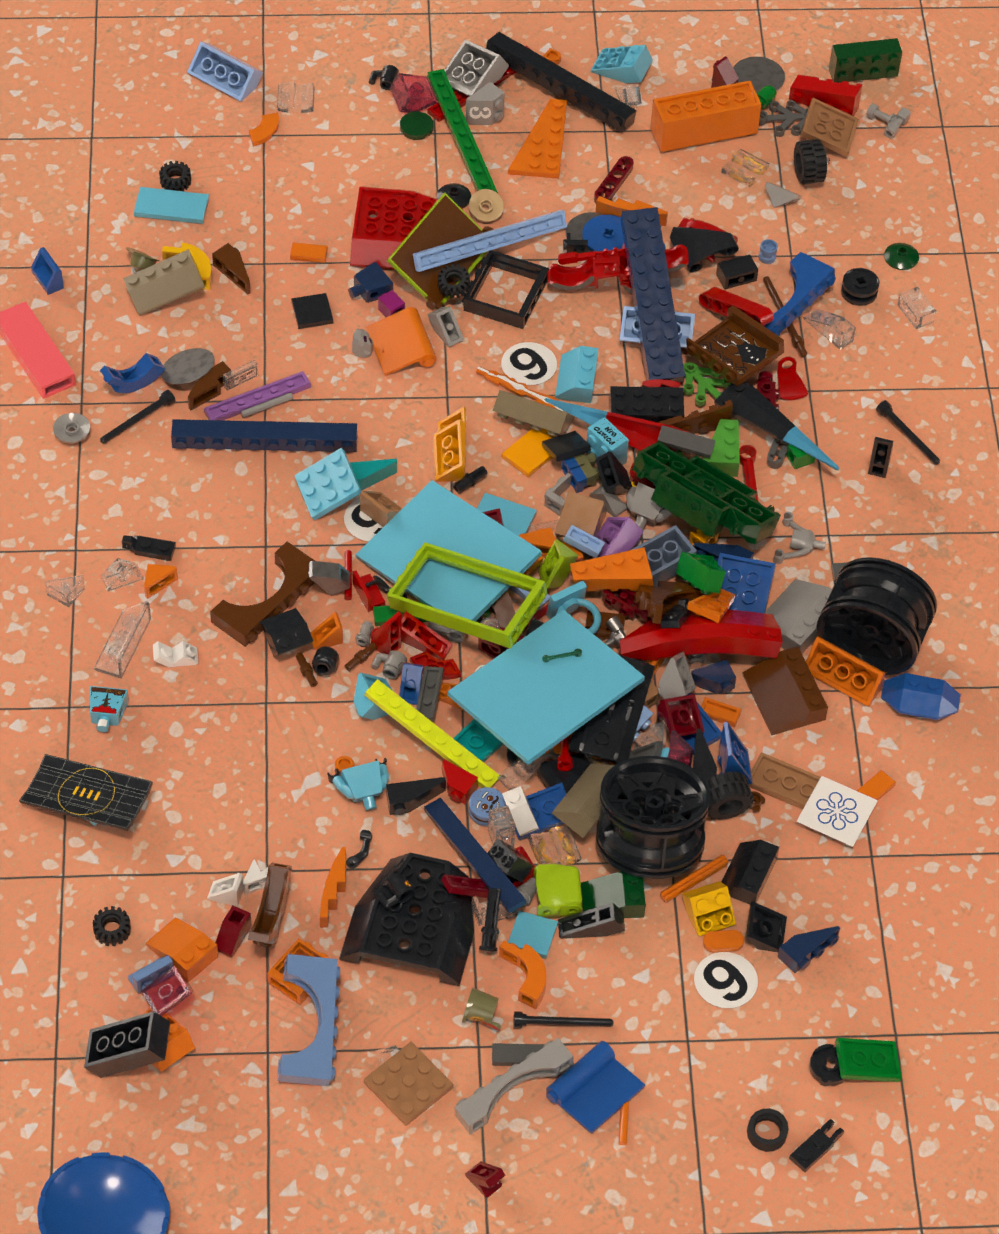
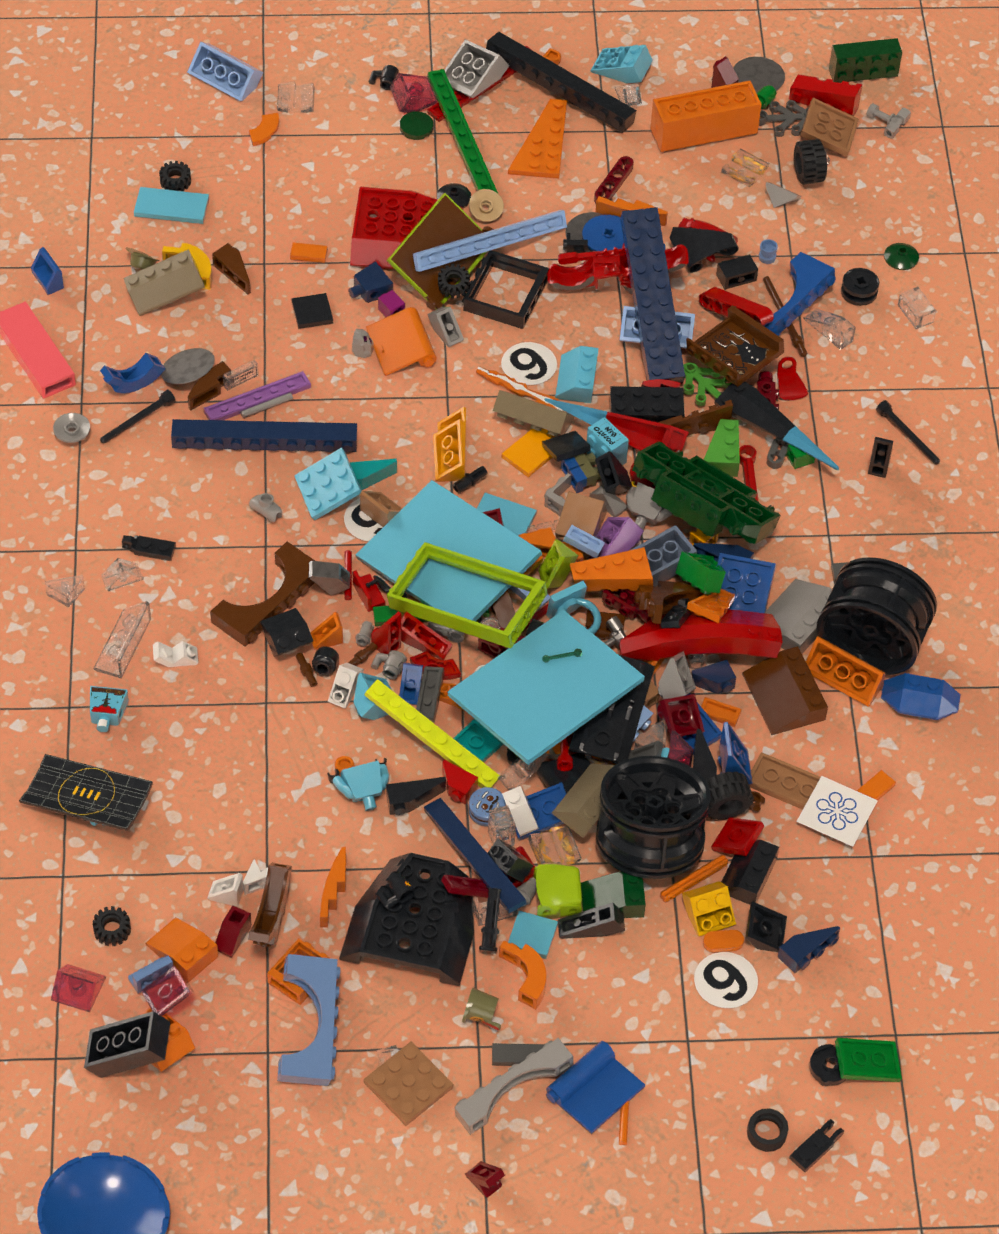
(77, 987): none -> clear pink slope
(158, 578): orange slope -> none
(266, 506): none -> light grey piece
(344, 684): none -> white slope
(355, 860): black piece -> none
(485, 106): light grey slope -> none
(521, 1019): black piece -> none
(686, 441): dark grey tile -> none
(737, 836): none -> red tile
(801, 539): light grey piece -> none

